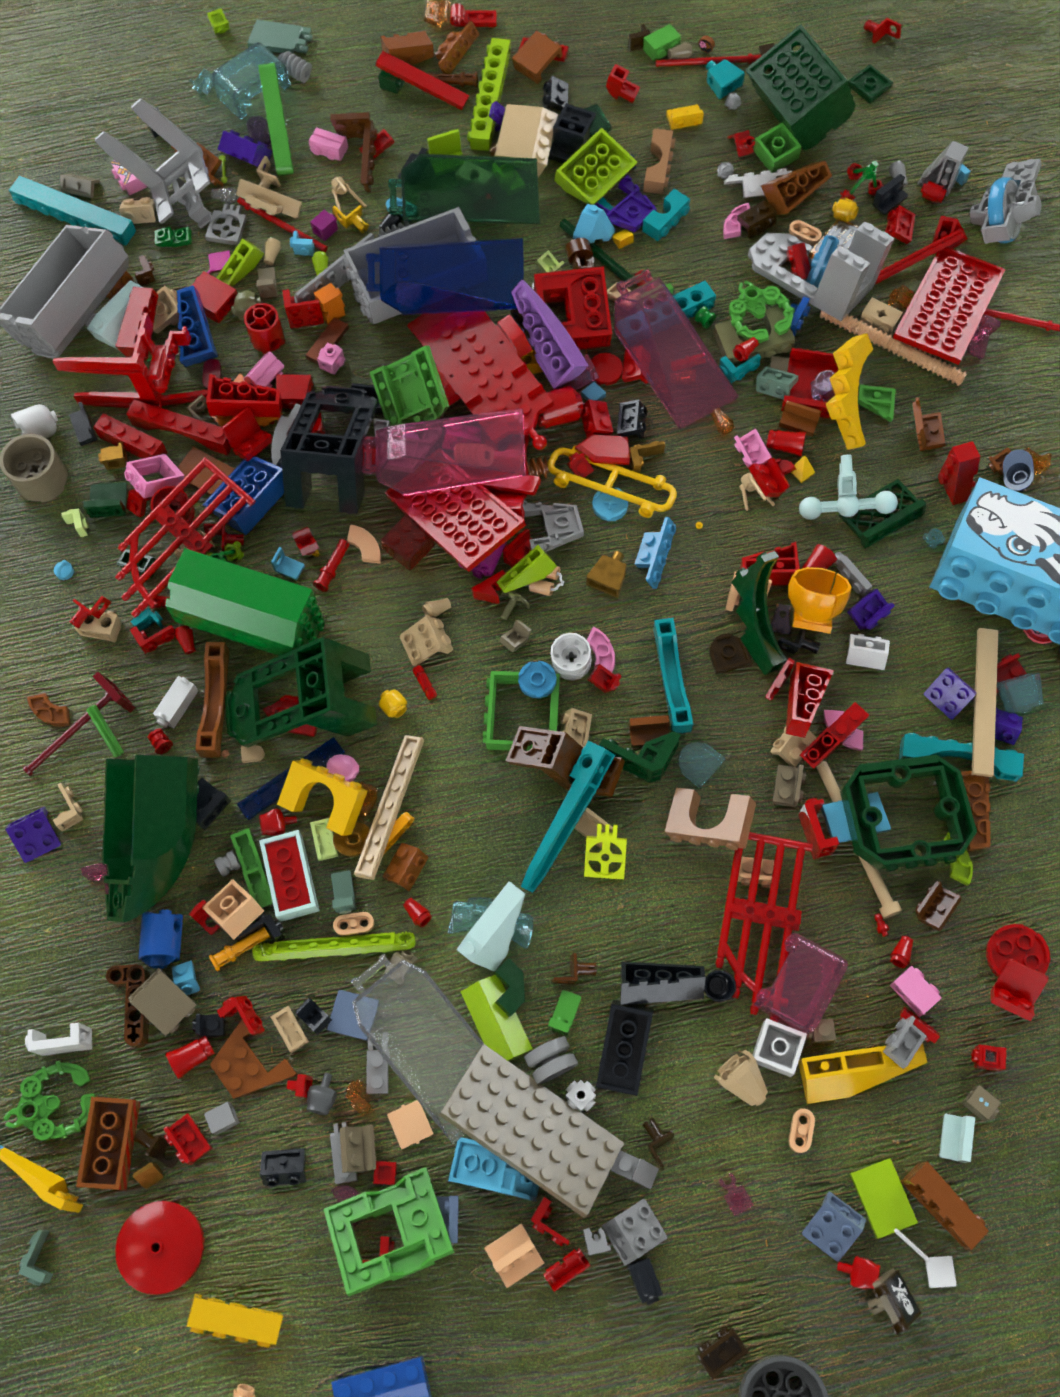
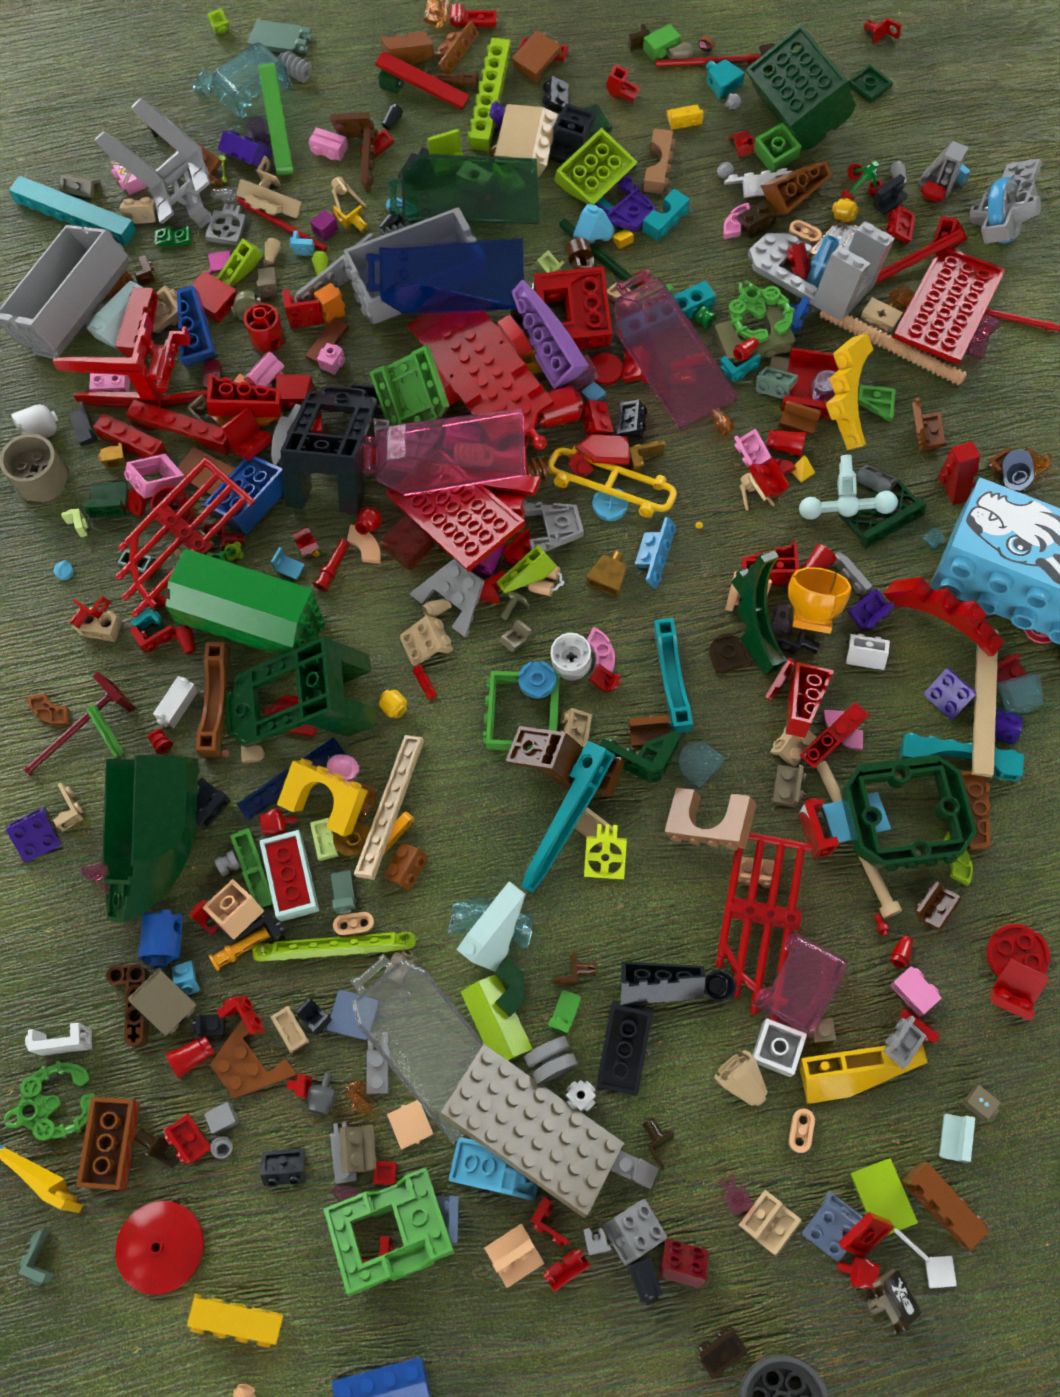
(109, 383): none -> bright pink brick
(148, 1175): pearl gold slope -> none
(221, 1147): none -> light grey plate
(368, 520): none -> red piece
(392, 116): none -> black cone
(418, 913): red cone -> none
(458, 587): none -> light grey wing
(684, 1263): none -> dark red bracket
(770, 1223): none -> tan slope
(866, 1234): none -> red tile
(875, 479): none -> flat silver slope
(941, 603): none -> red arch
(989, 1057): red window -> none

